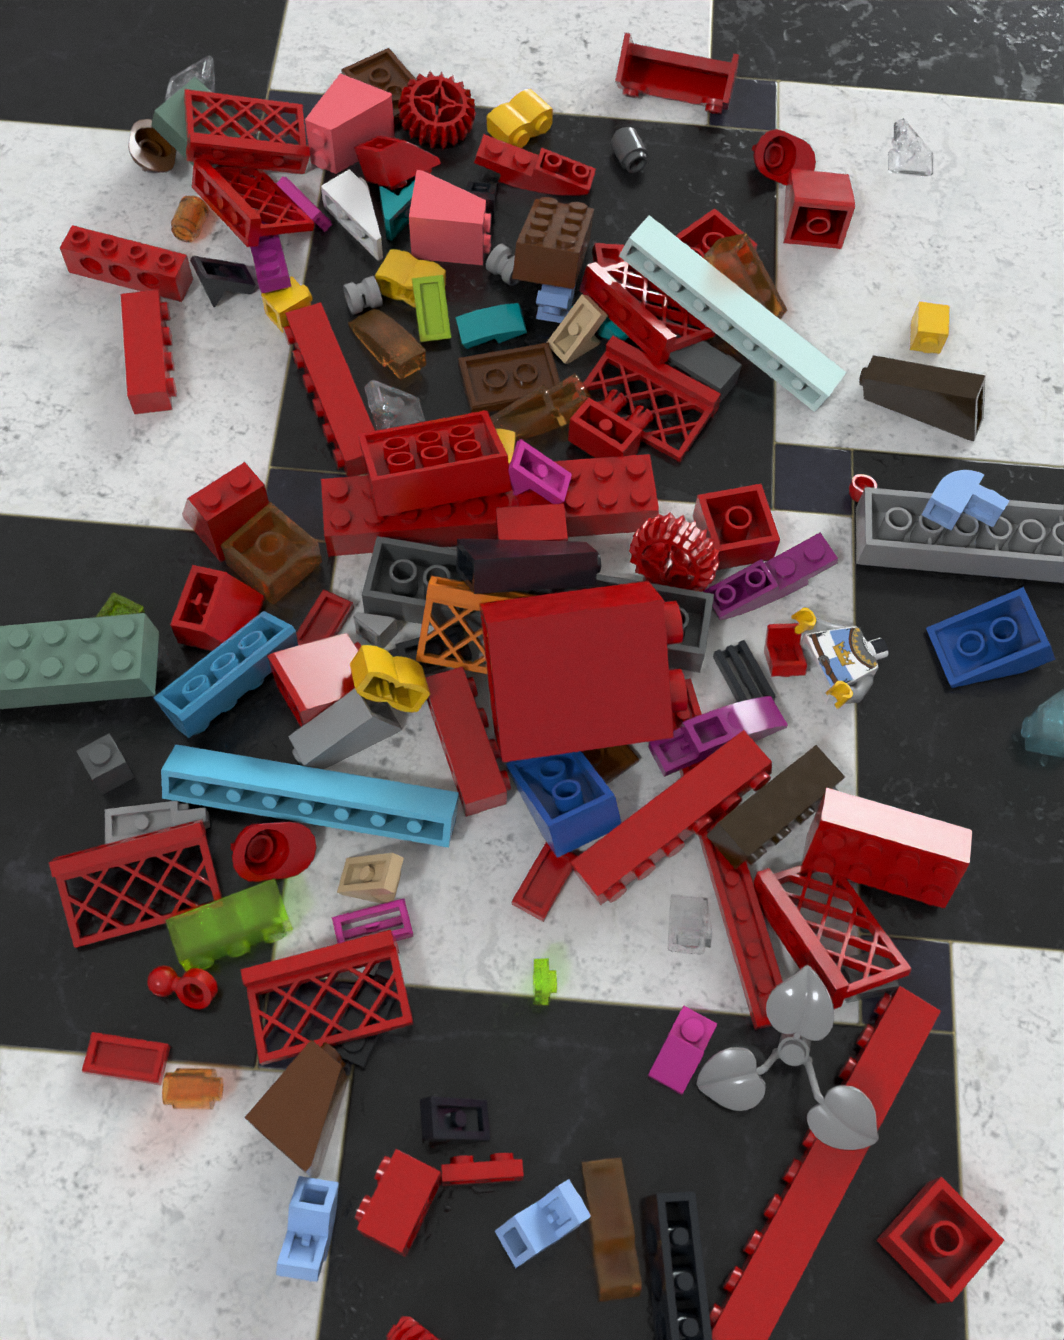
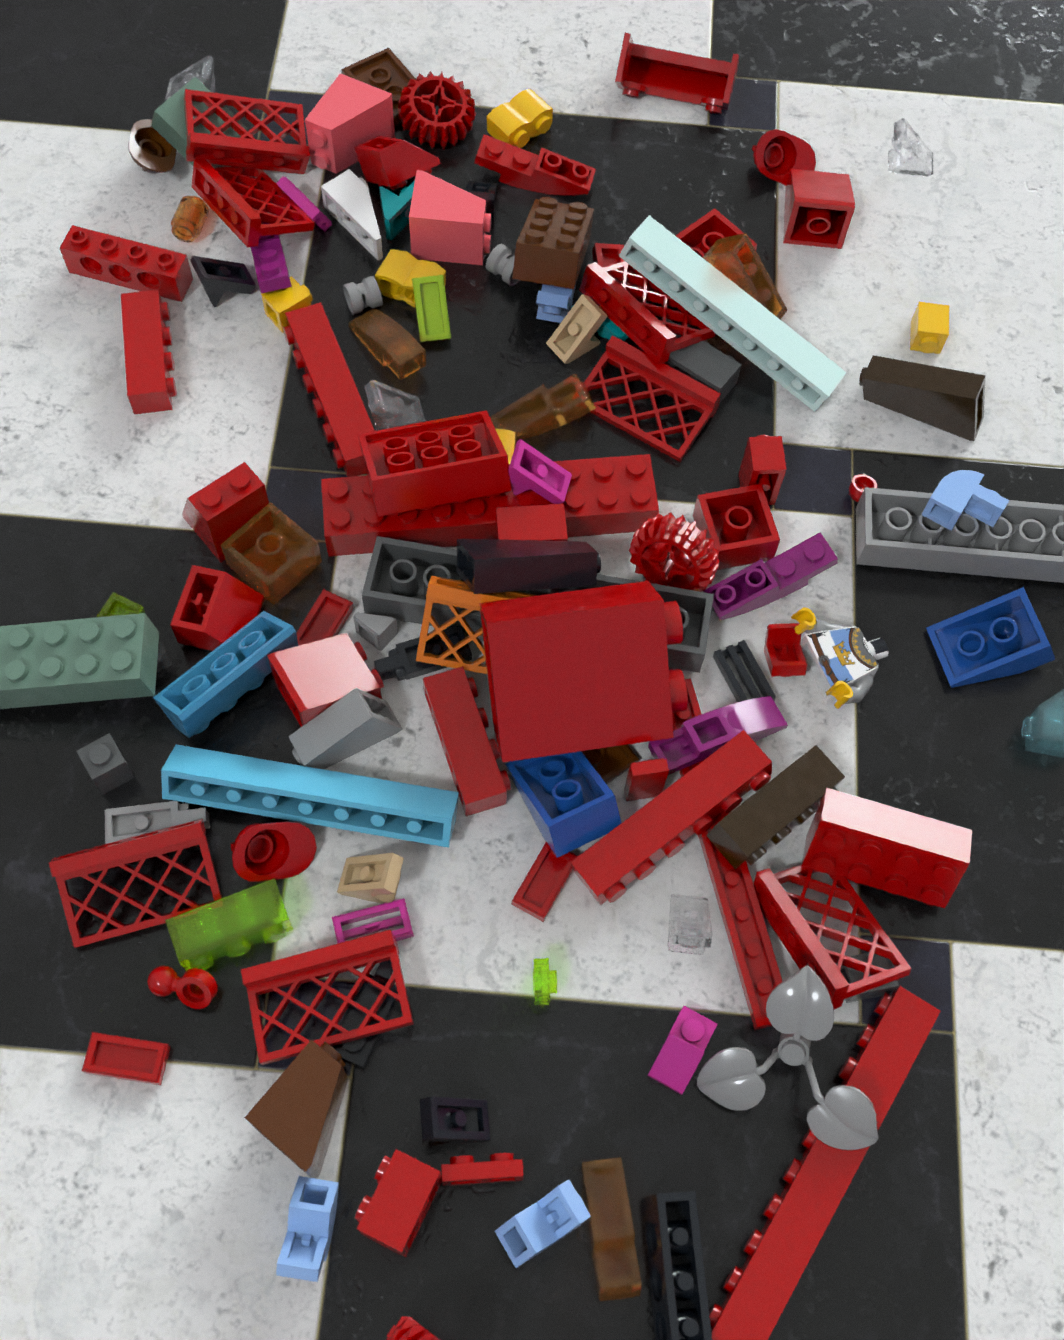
(192, 1088): clear orange brick -> none
(389, 679): yellow brick -> none
(490, 323): teal slope -> none
(507, 375): reddish brown tile -> none
(604, 433): red brick -> none
(629, 149): dark grey brick -> none
(646, 779): none -> red tile
(764, 465): none -> red brick
(940, 1240): red brick -> none

